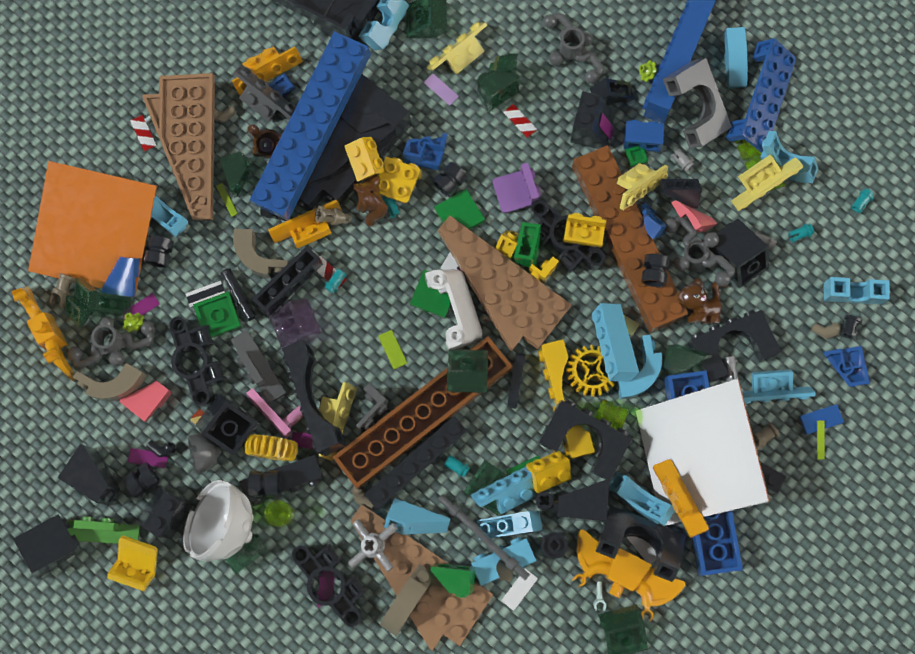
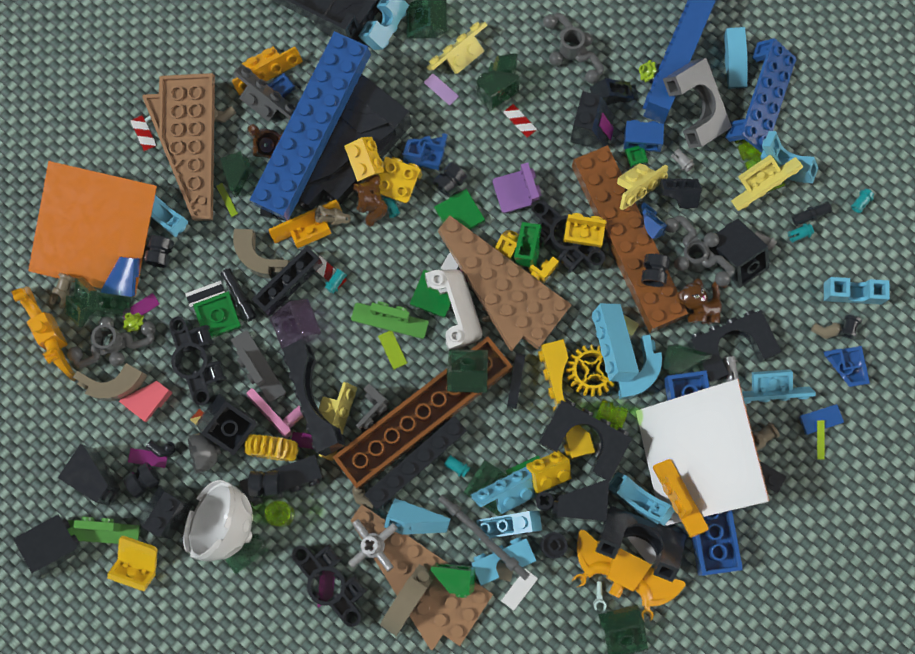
(390, 319): none -> bright green bracket
(699, 220): coral slope -> none
(811, 213): none -> black pin

